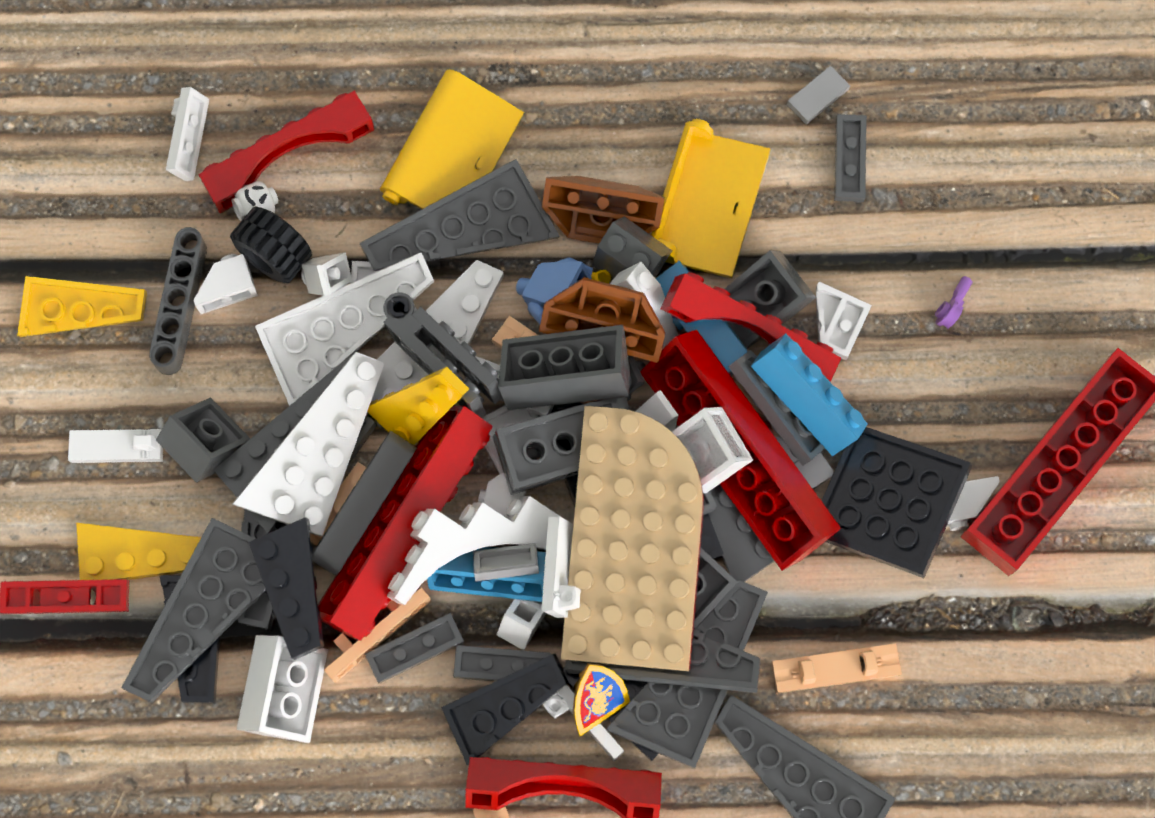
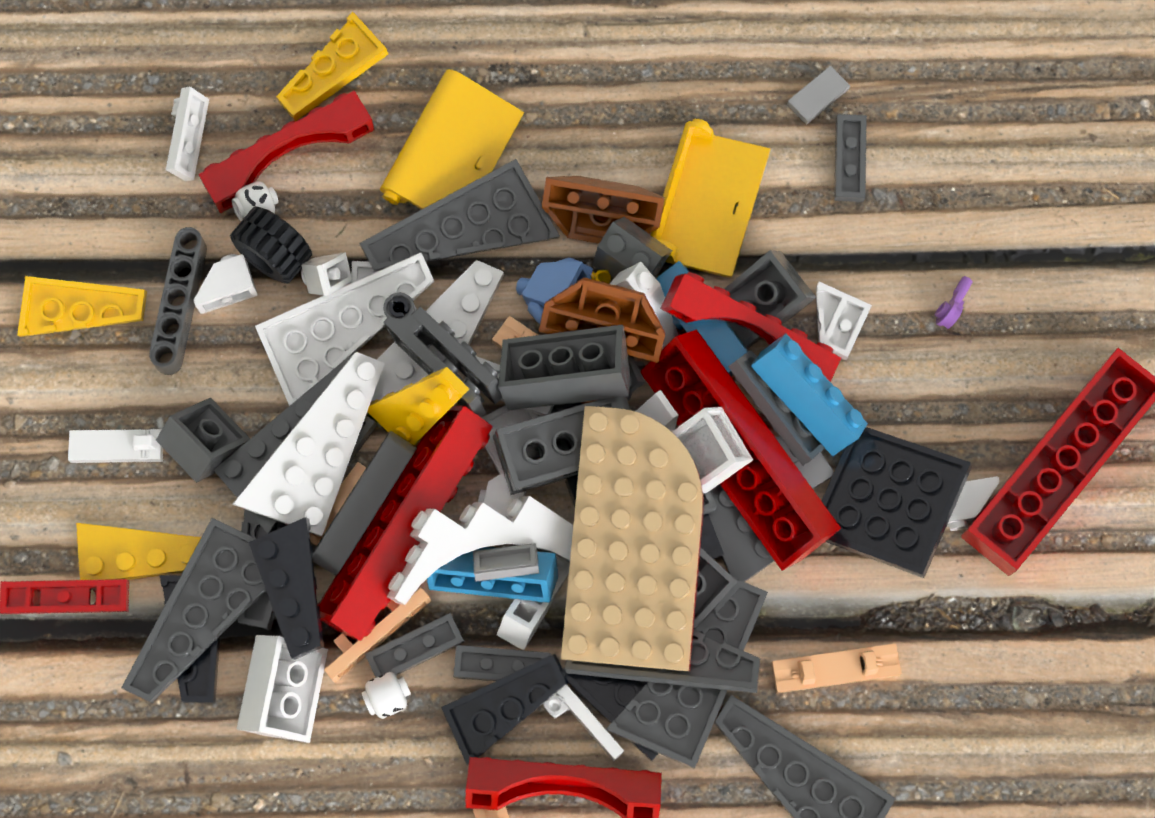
(342, 60): none -> yellow wing
(386, 695): none -> white head
(557, 594): white hinge -> none
(597, 696): shield -> none

